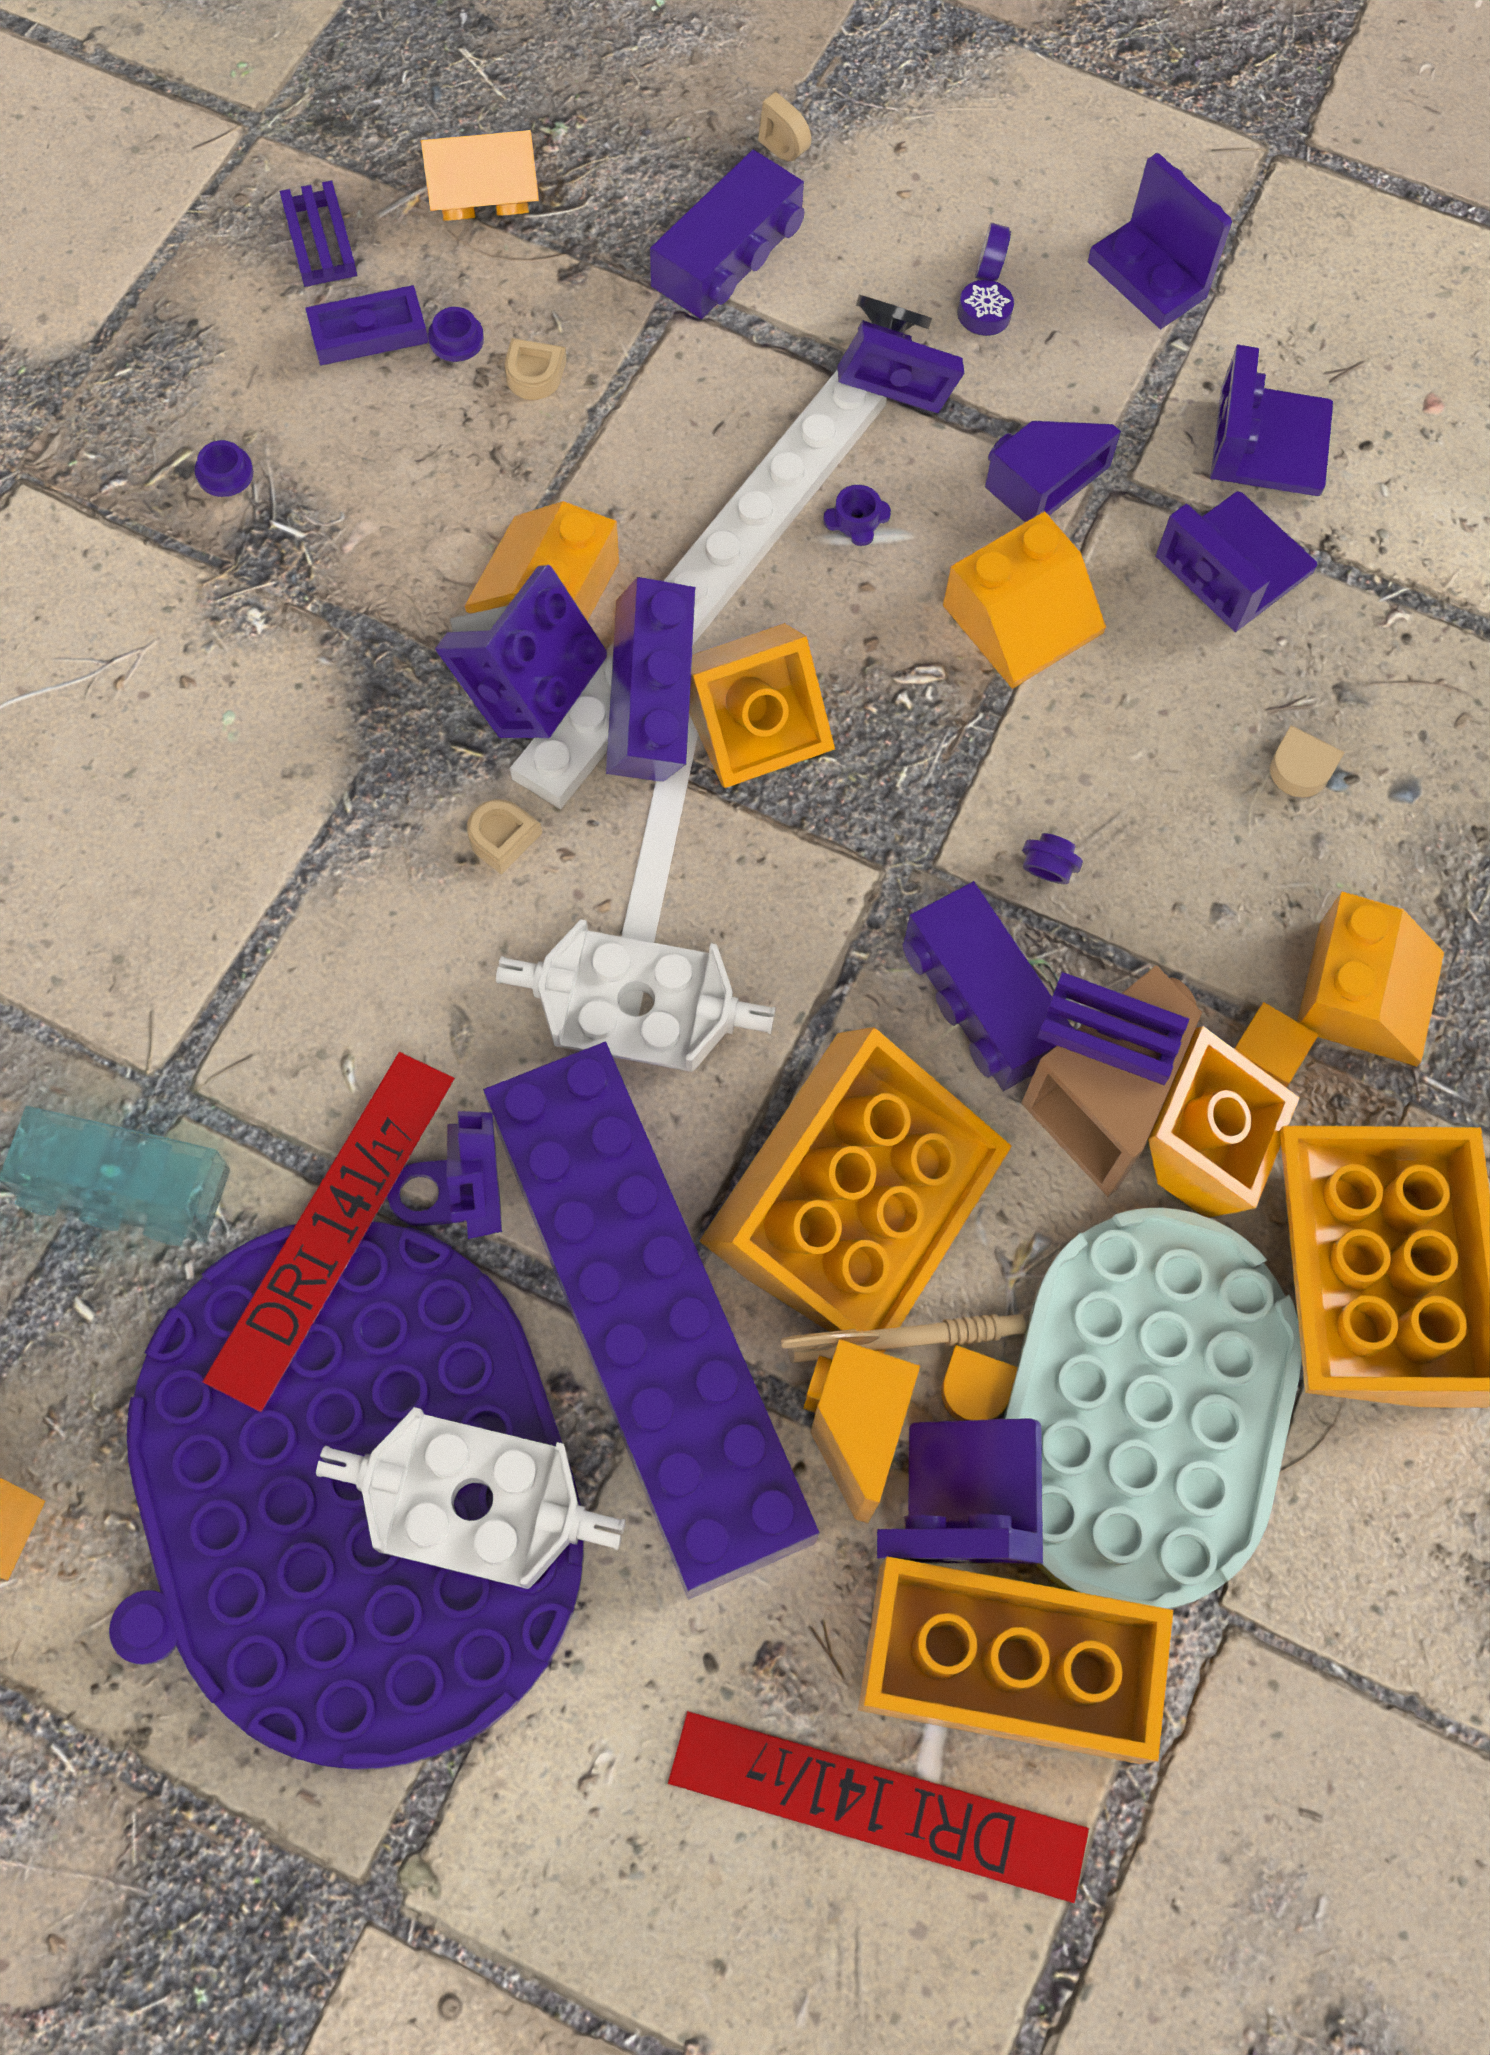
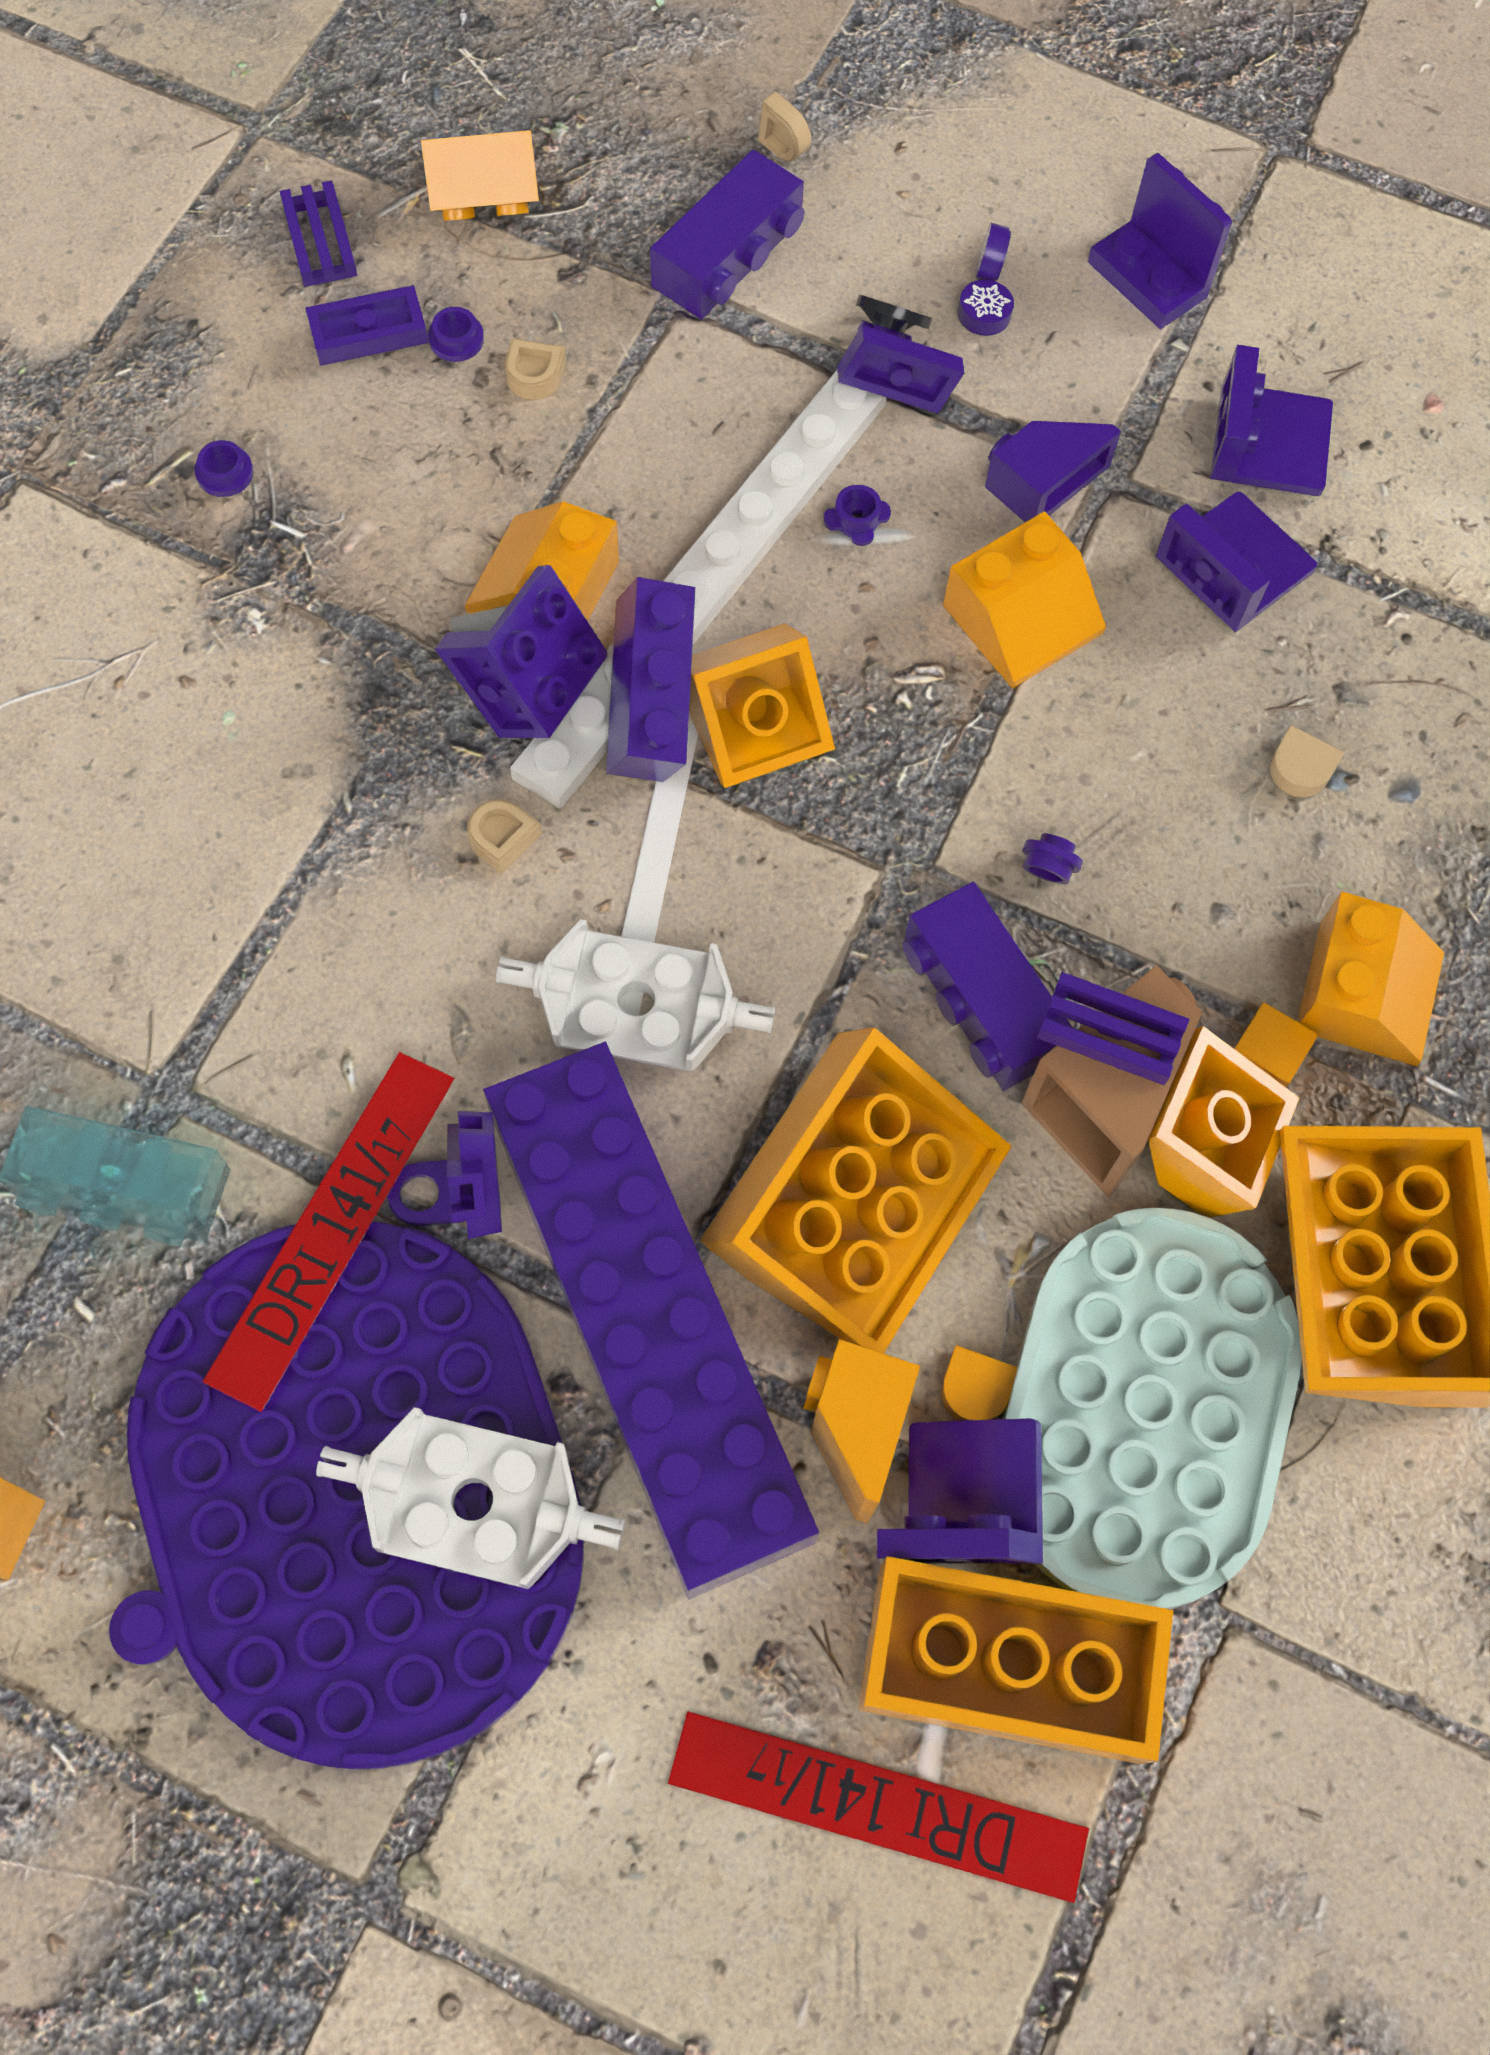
(955, 1331): tan piece -> none

